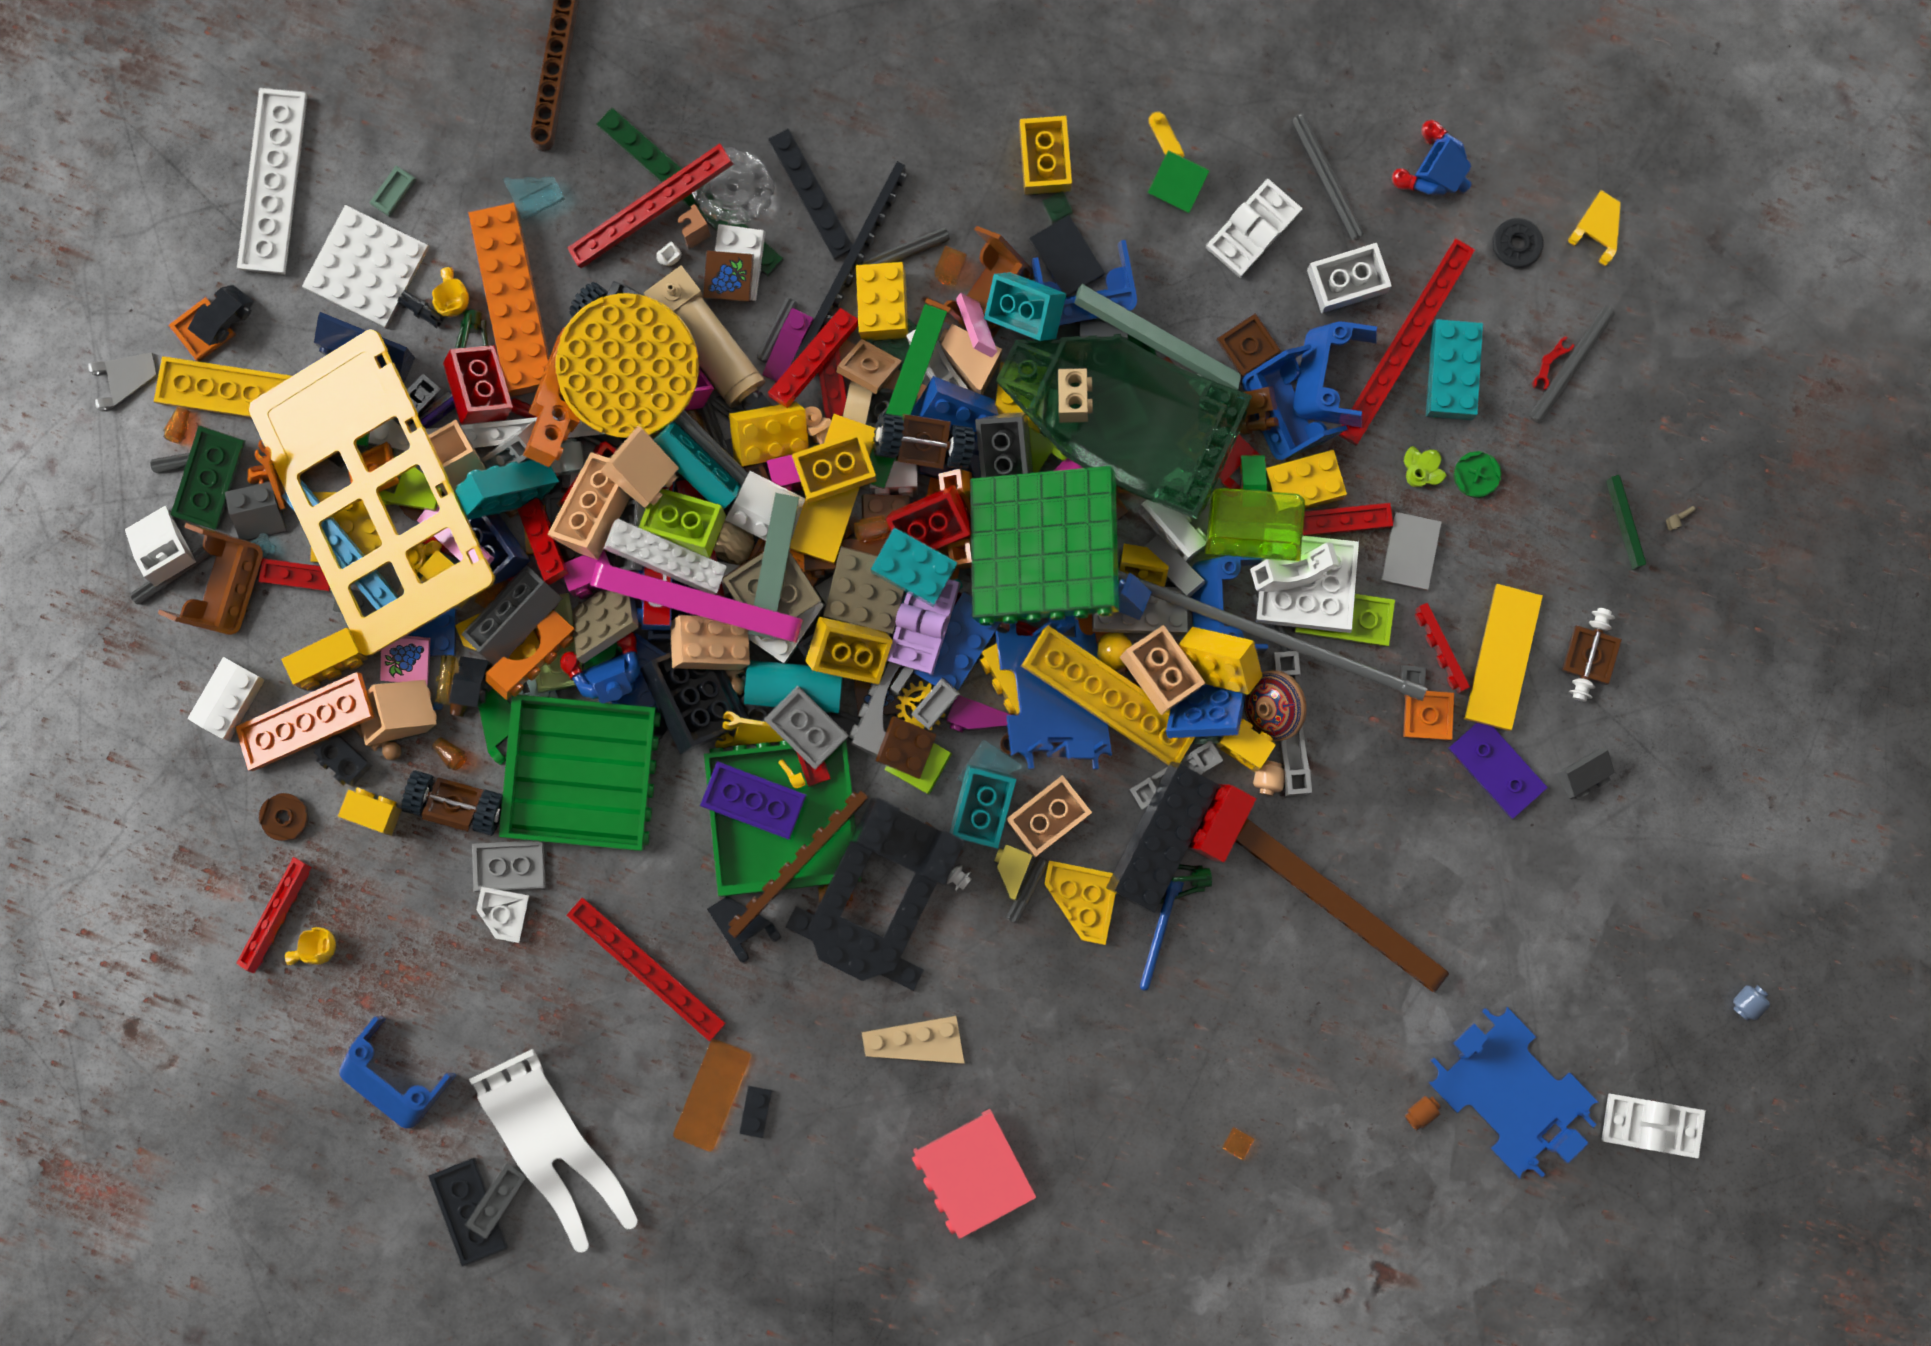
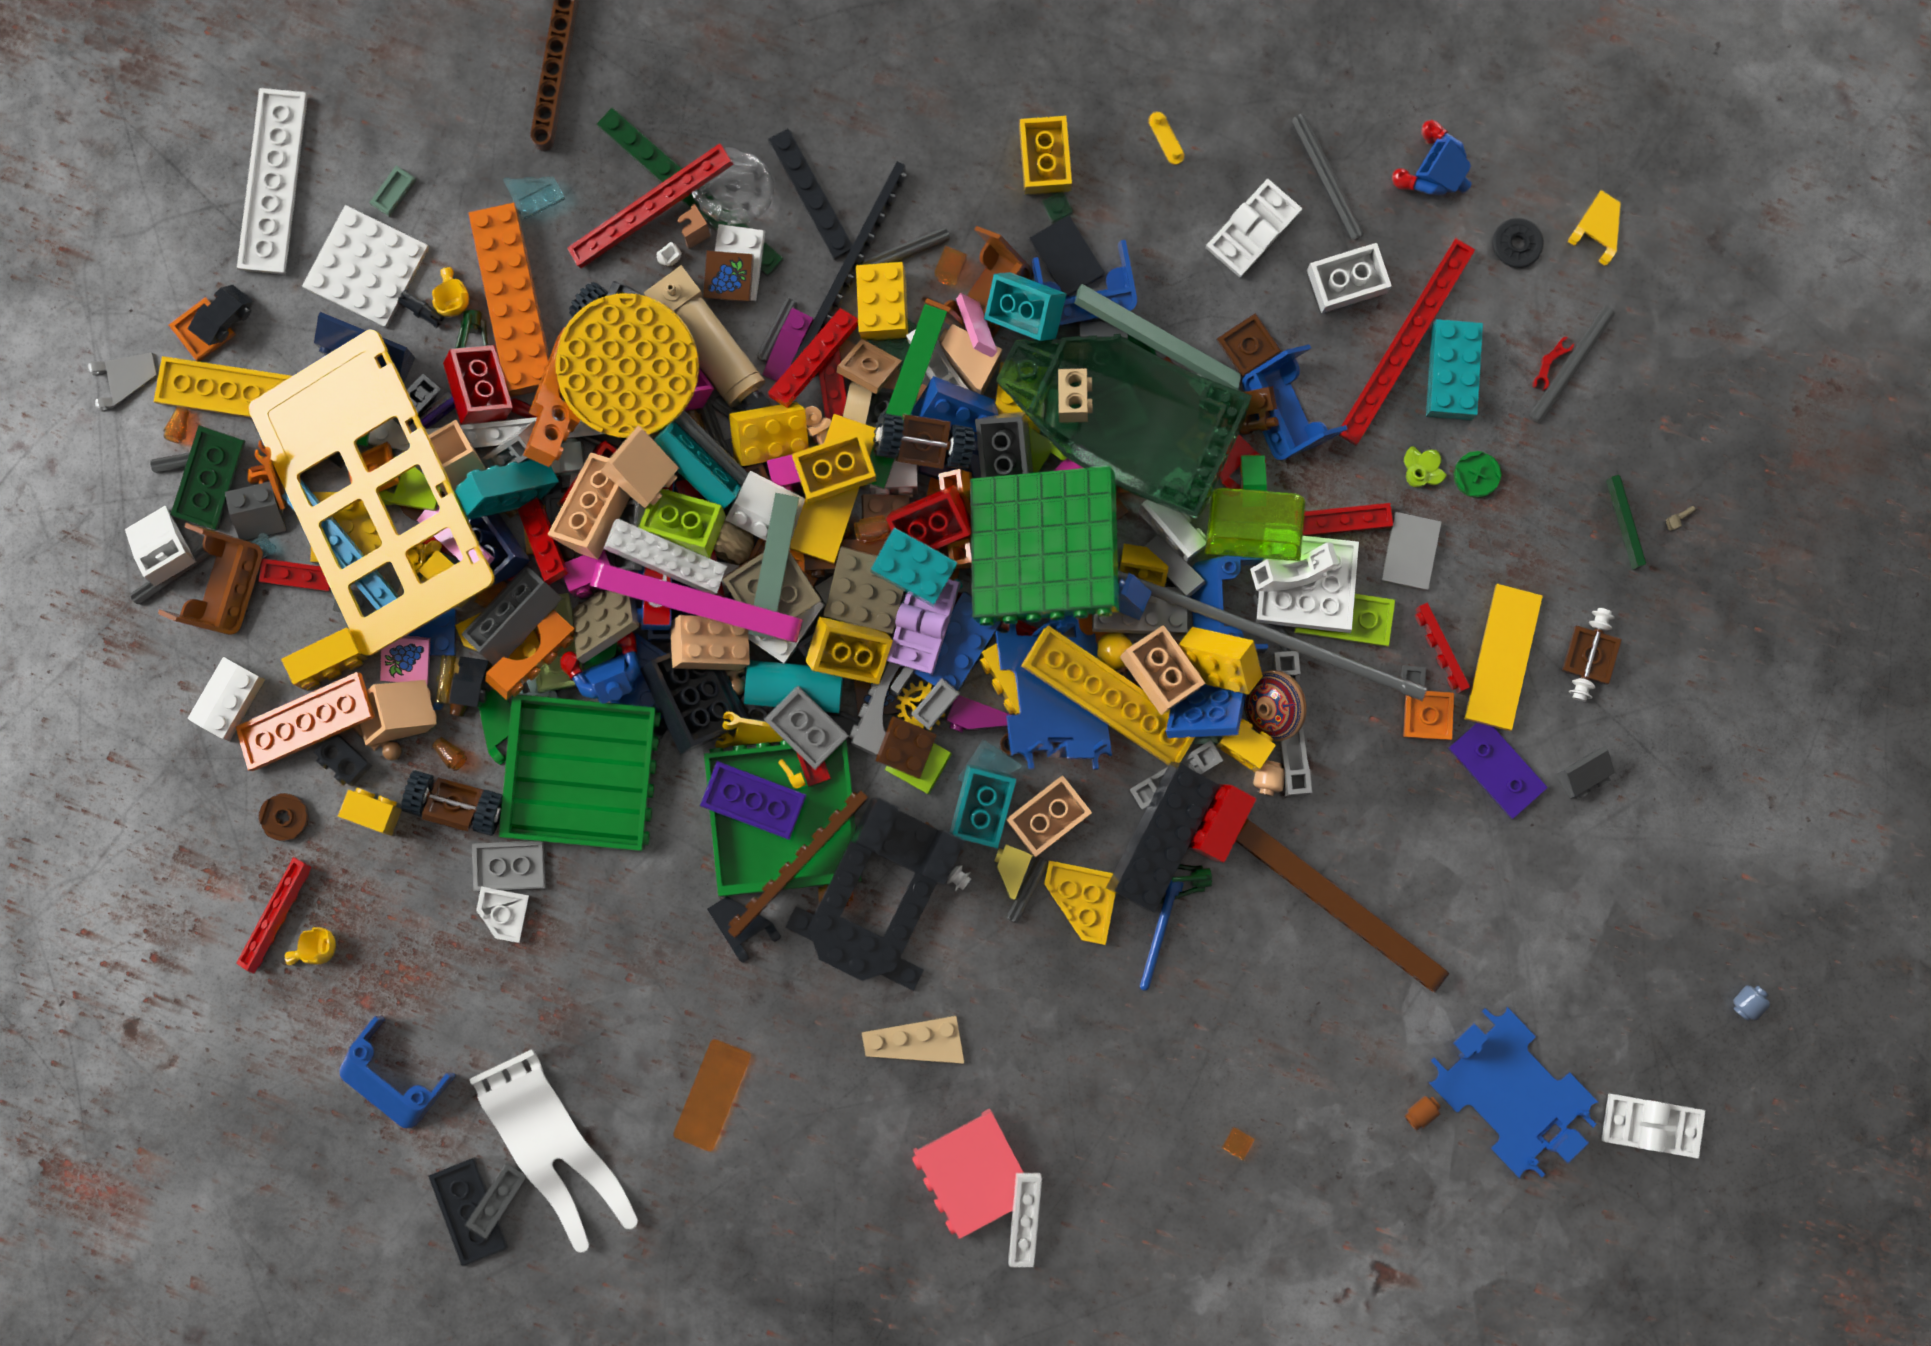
(646, 969): red plate -> none
(755, 1112): black plate -> none
(1024, 1219): none -> white plate
(1178, 181): green tile -> none
(1311, 398): blue windscreen -> none
(1312, 477): yellow brick -> none

